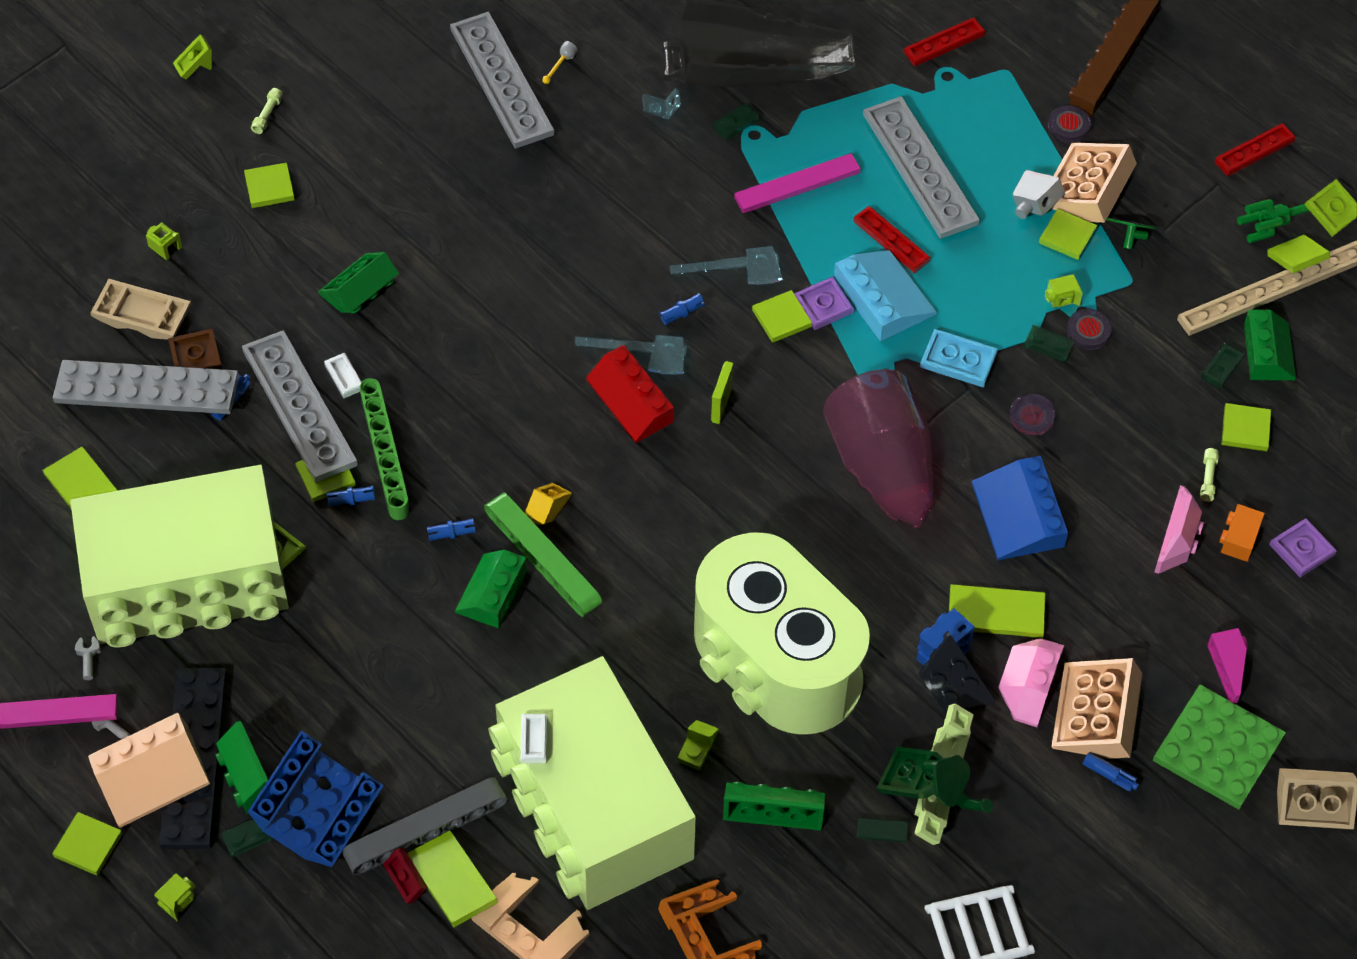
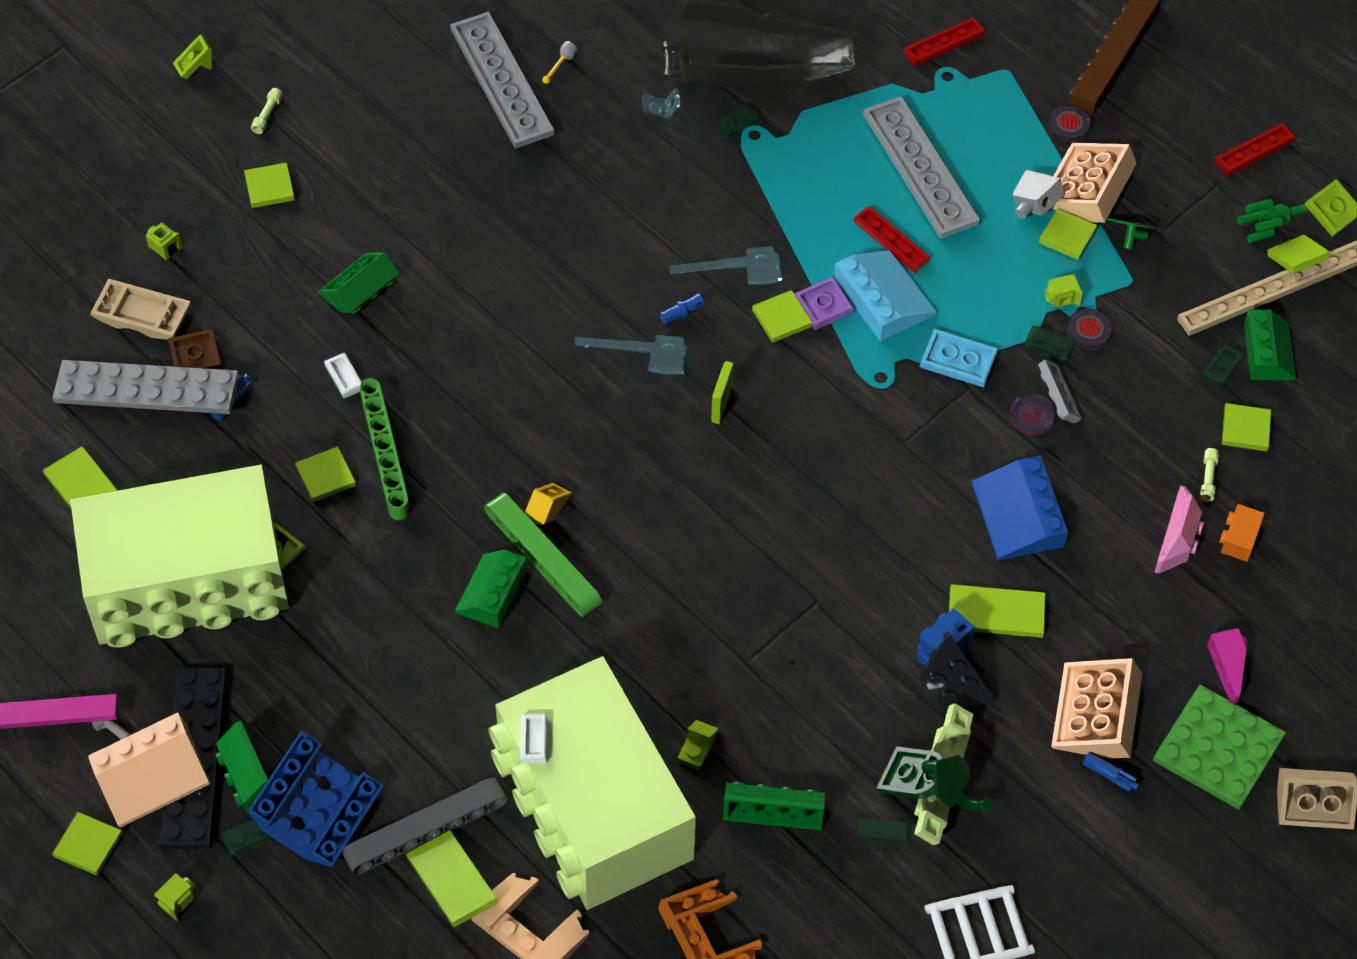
(87, 654): light grey bar -> none
(299, 406): light grey plate -> none
(351, 496): blue pin -> none
(405, 875): dark red plate -> none
(451, 529): blue pin -> none
(630, 394): red slope -> none
(779, 634): yellowish green brick -> none
(797, 183): dark pink tile -> none
(885, 442): clear pink windscreen -> none
(1029, 678): bright pink wedge -> none
(1059, 391): none -> light grey plate
(1303, 547): medium lavender tile -> none

